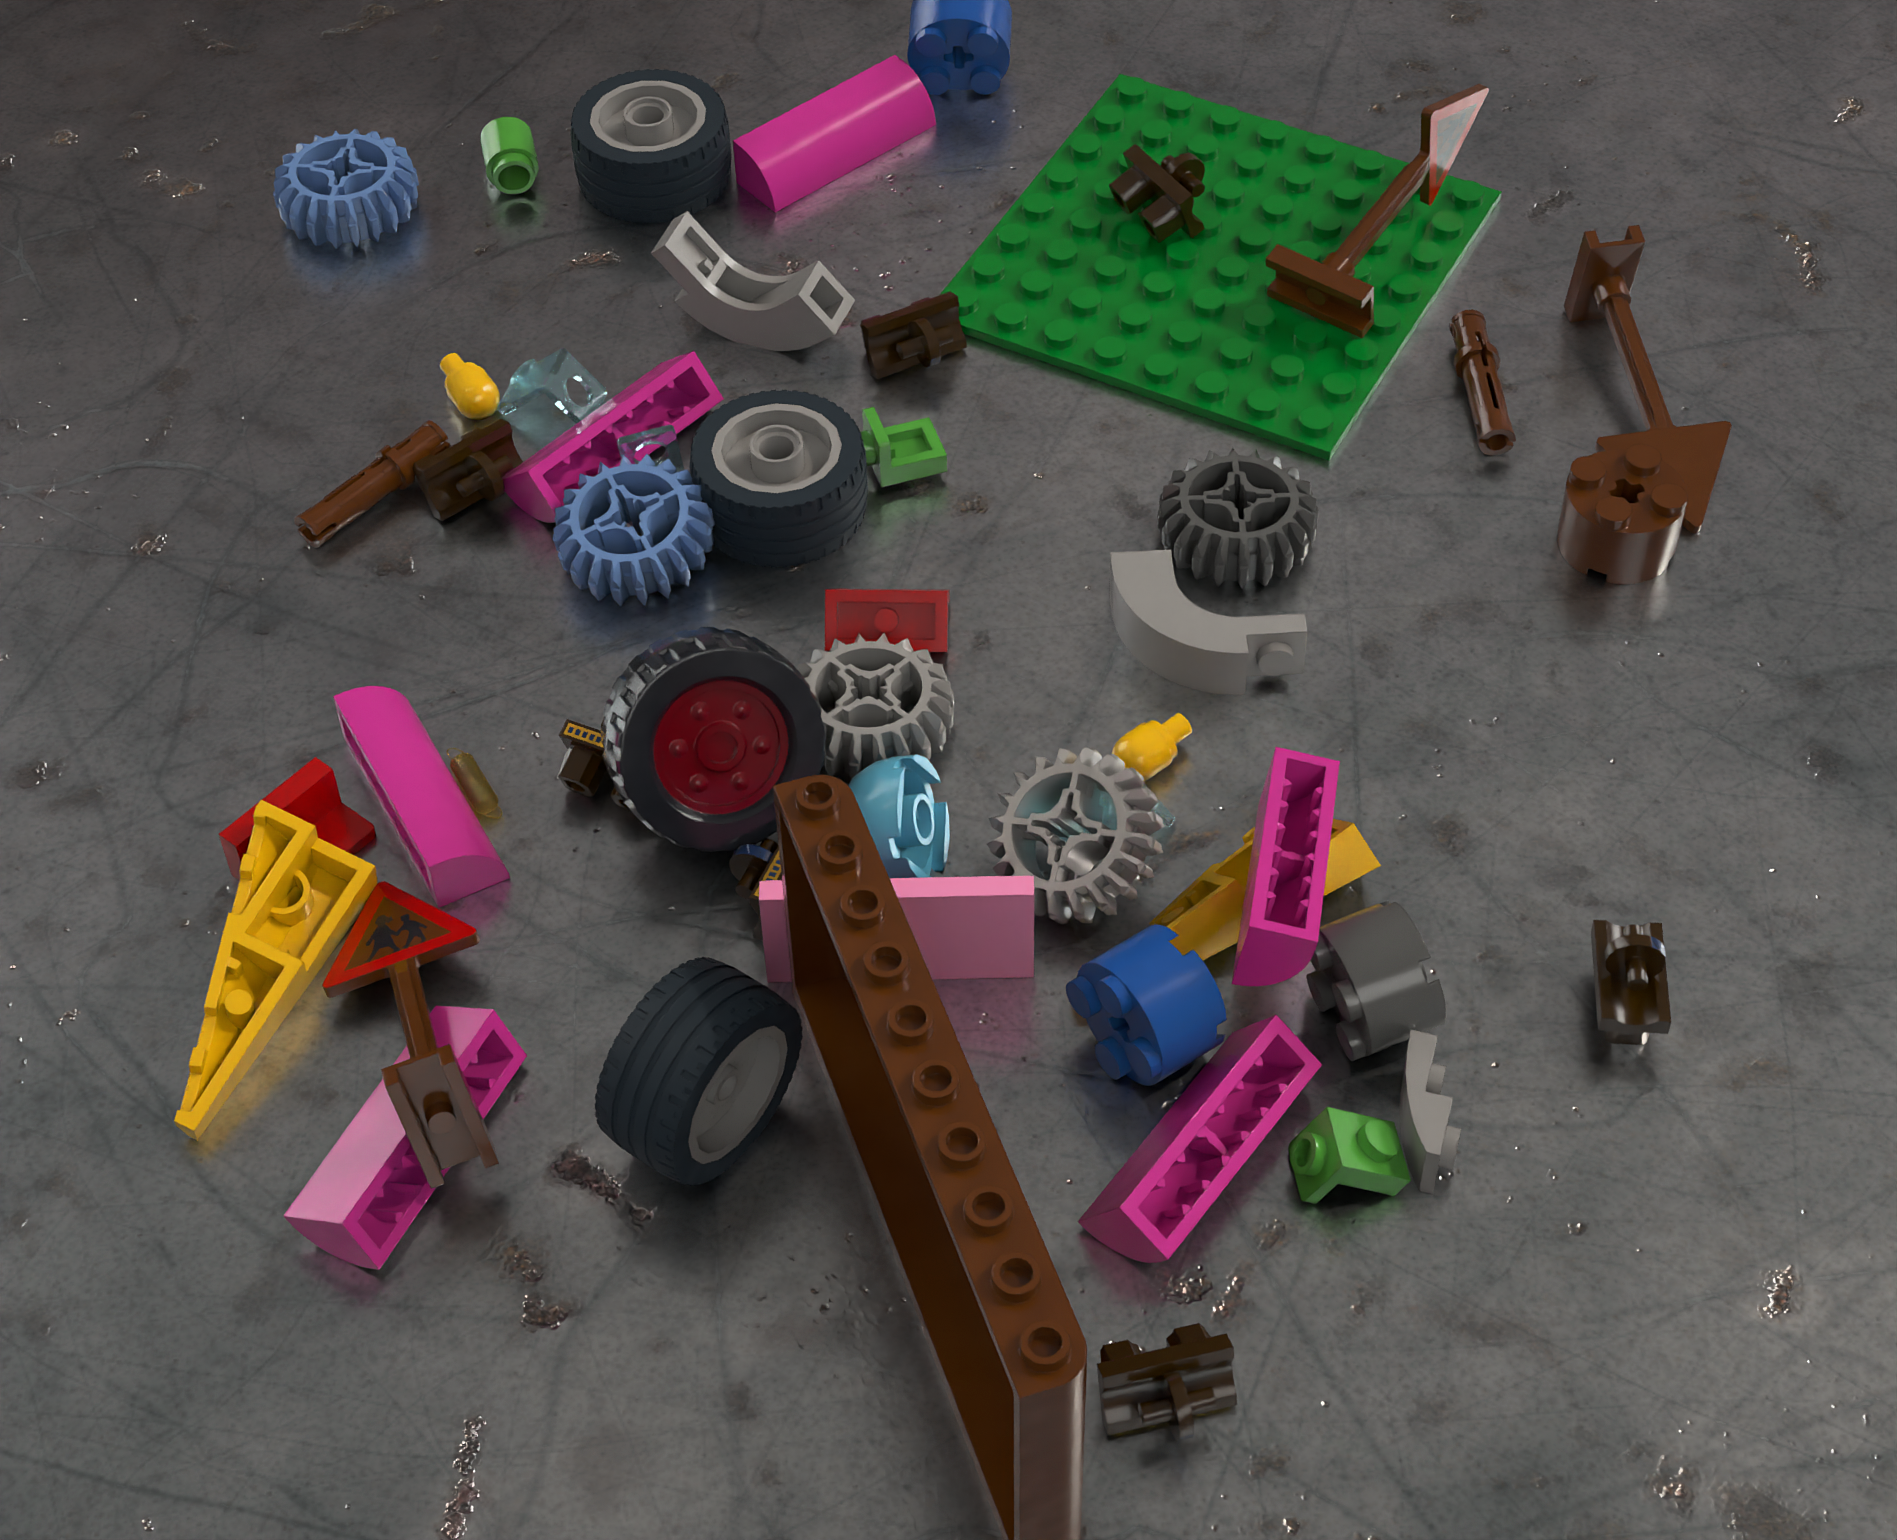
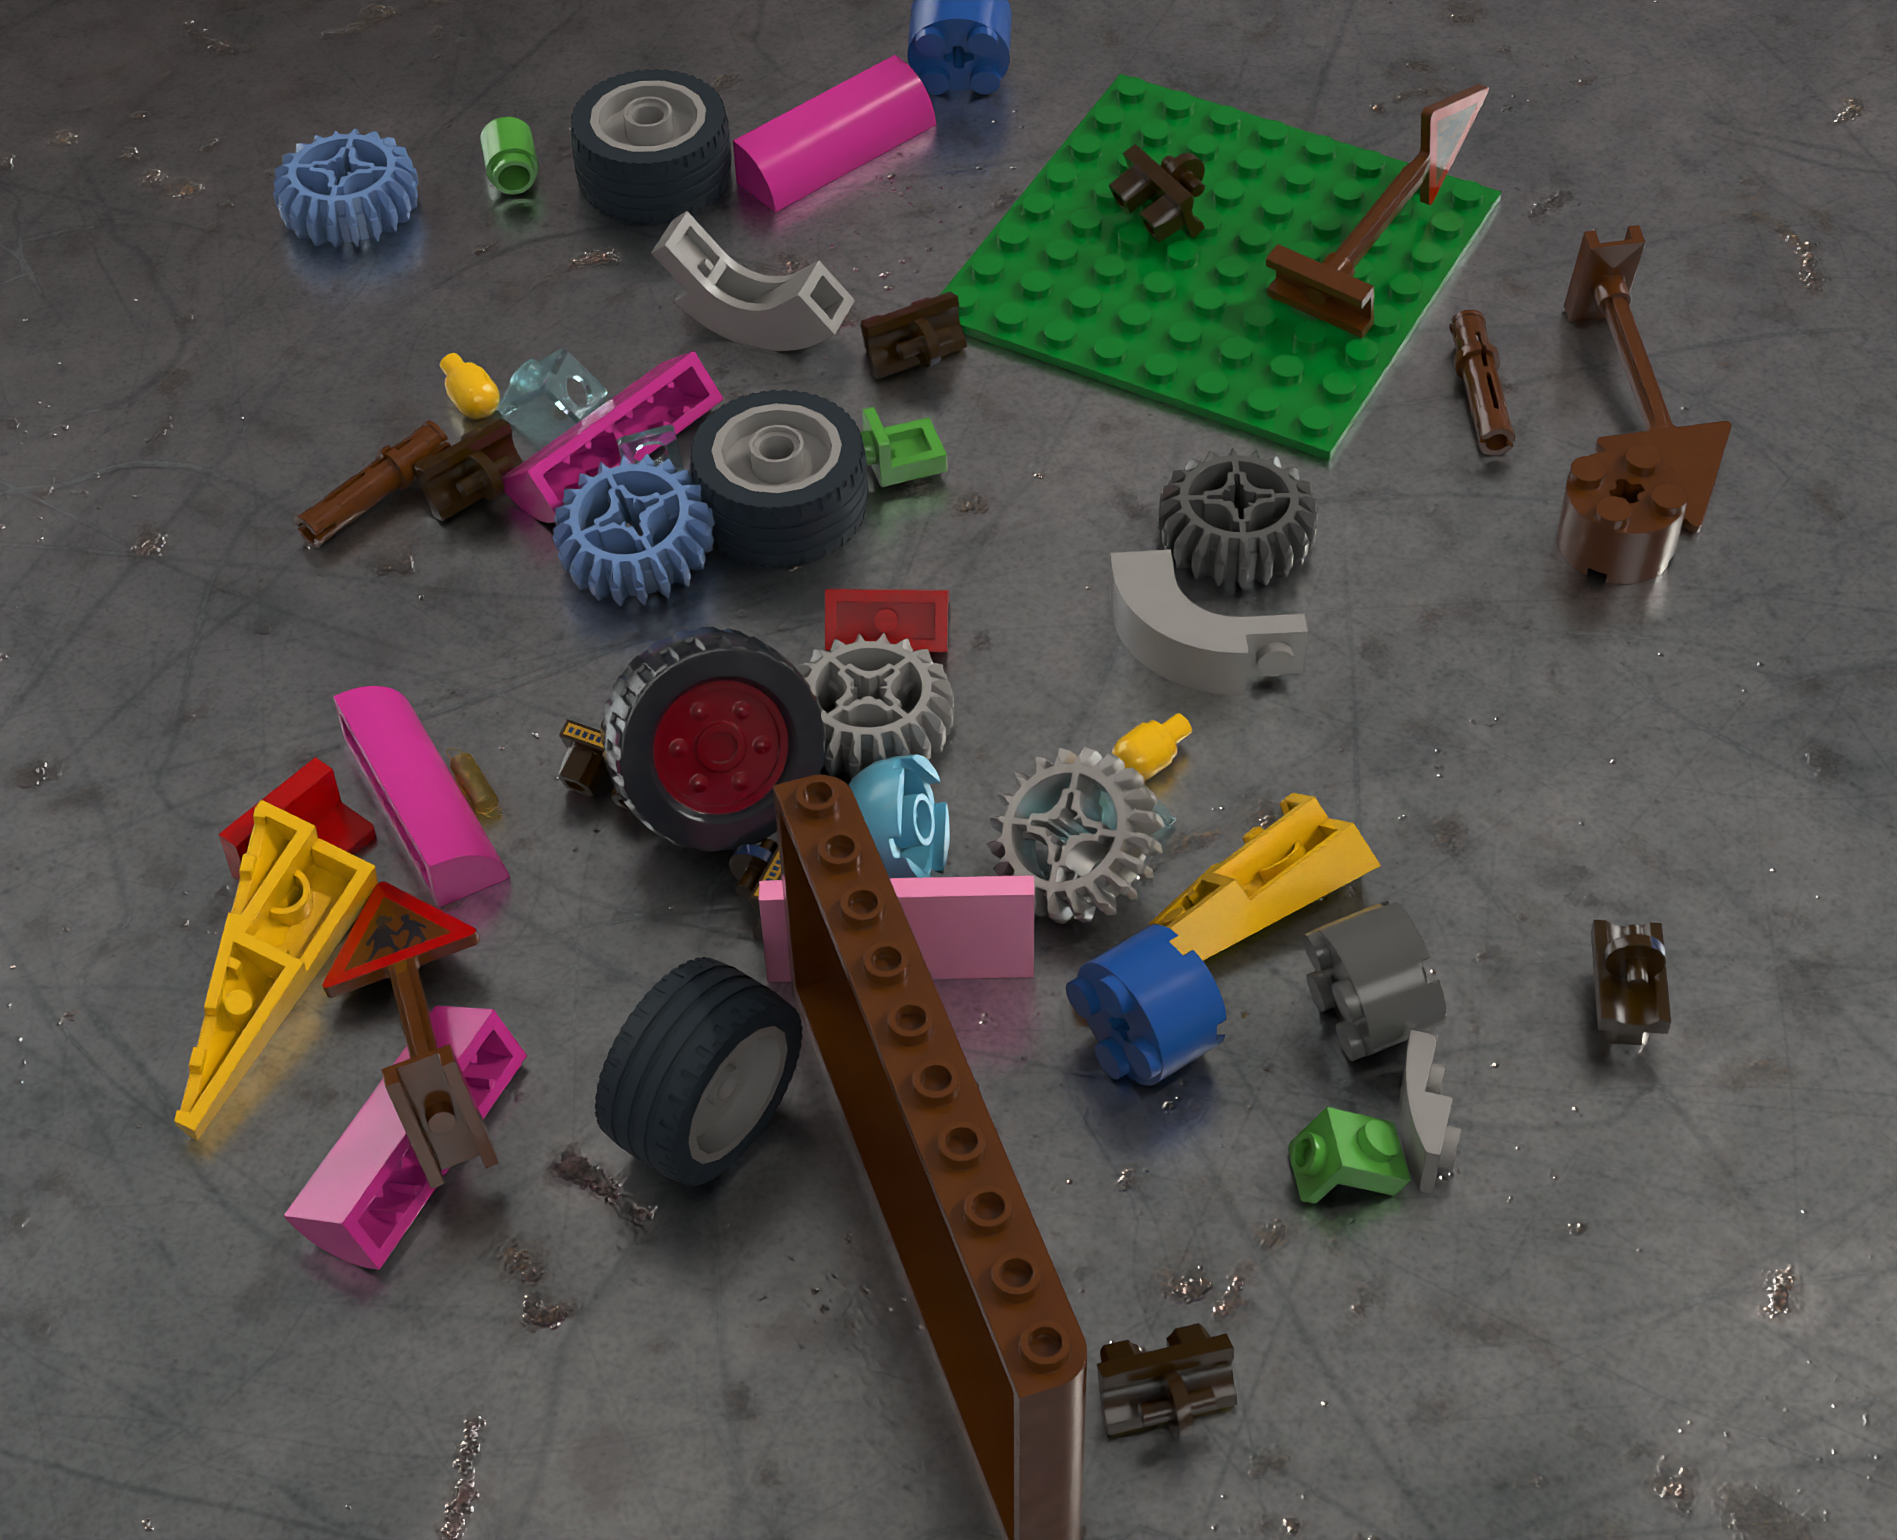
(1201, 1142): dark pink brick -> none
(1287, 869): dark pink brick -> none

